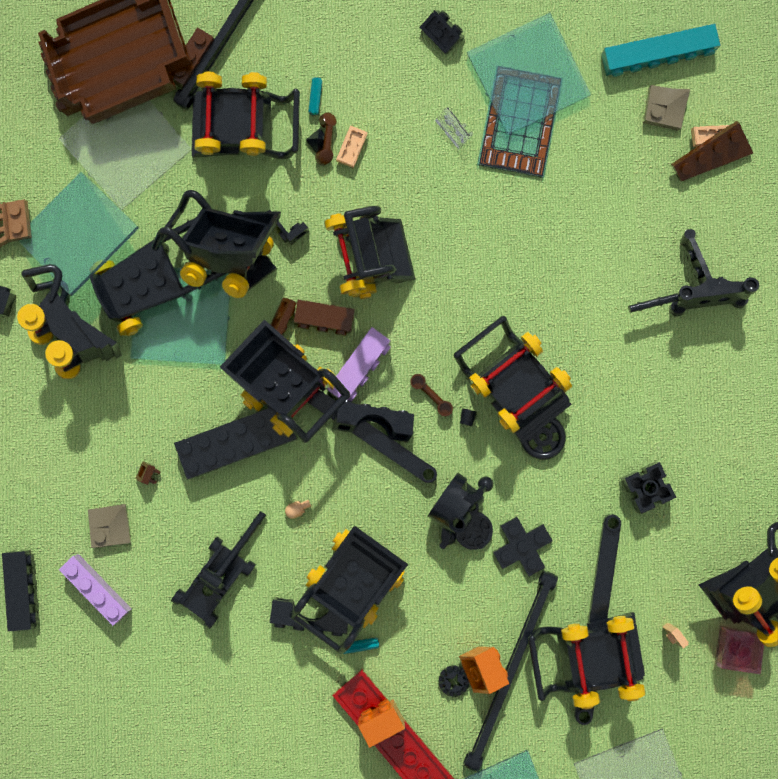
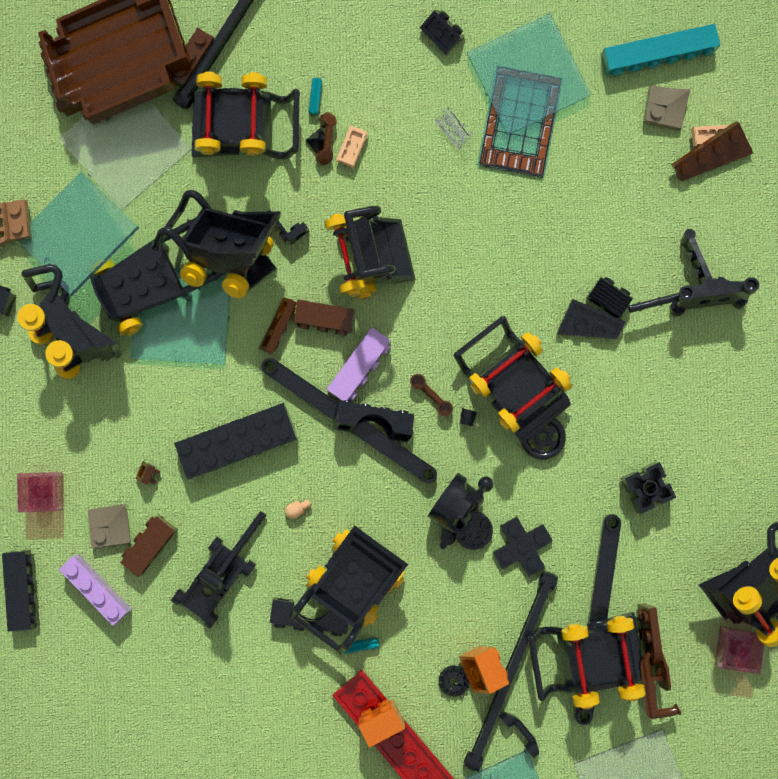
(40, 491): none -> clear pink brick
(148, 545): none -> reddish brown brick
(280, 378): black piece -> none
(510, 720): none -> black bar
(588, 321): none -> black wing
(610, 297): none -> black brick
(653, 655): none -> reddish brown plate
(675, 636): light nougat plate -> none

